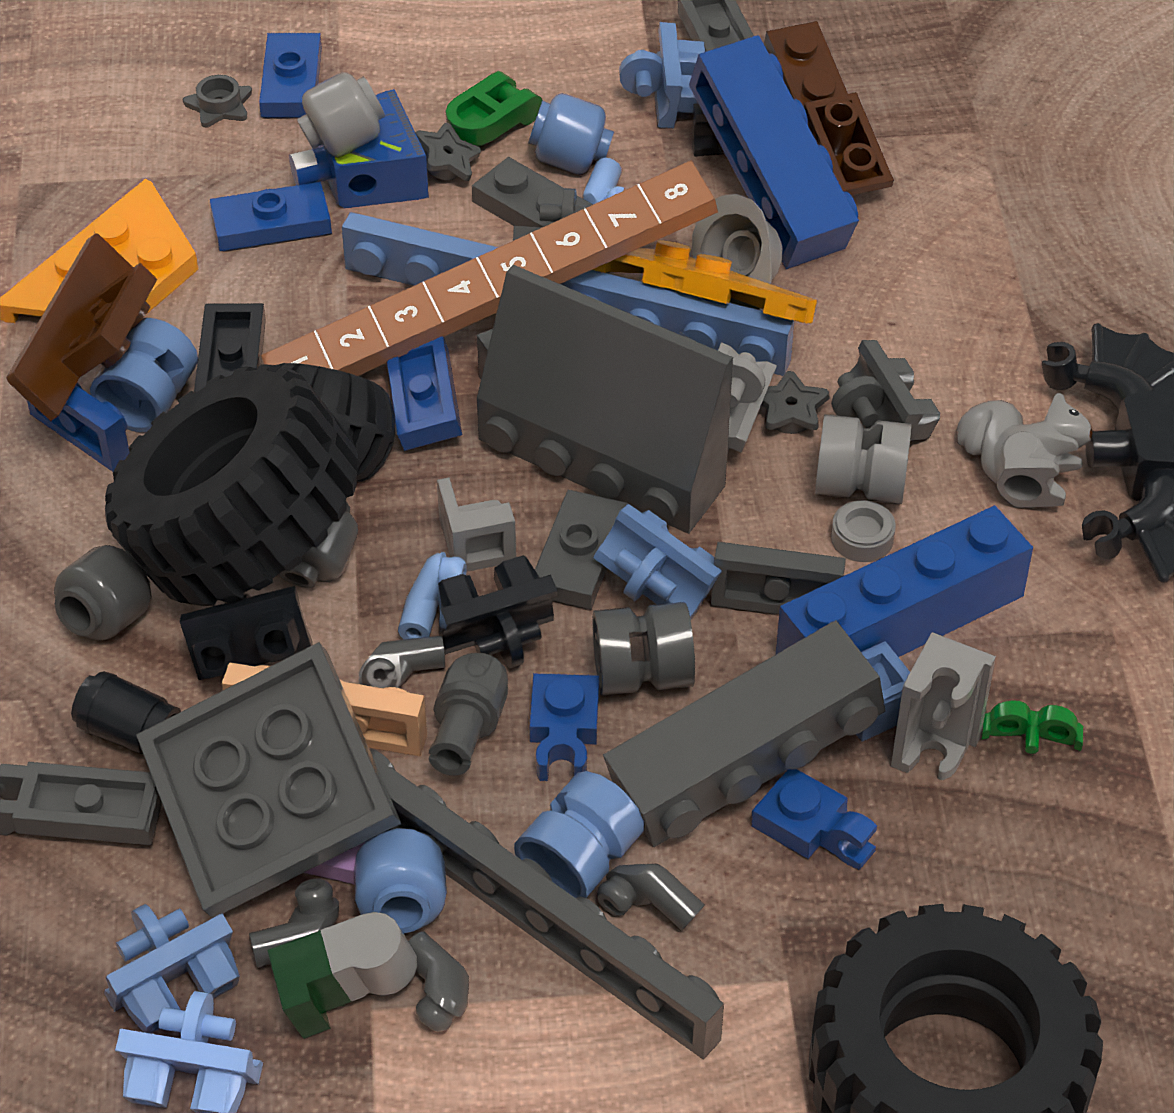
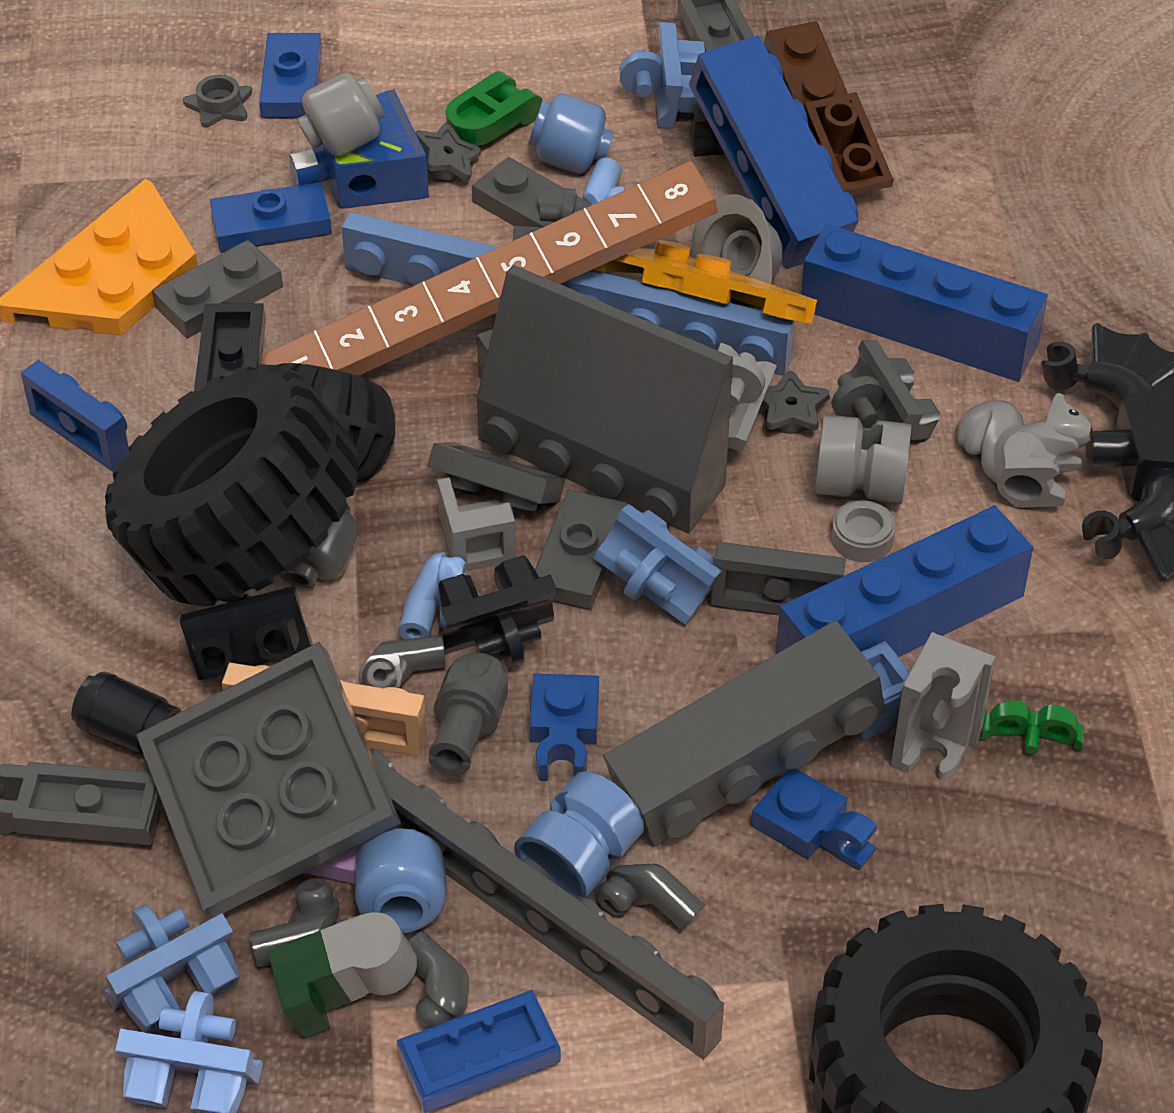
(82, 325): reddish brown bracket -> none
(101, 593): dark grey head -> none
(148, 373): medium blue wheel -> none
(232, 277): none -> dark grey plate
(424, 395): blue plate -> none
(472, 468): none -> dark grey plate
(478, 1051): none -> blue plate
(666, 648): dark grey wheel -> none
(924, 302): none -> blue brick

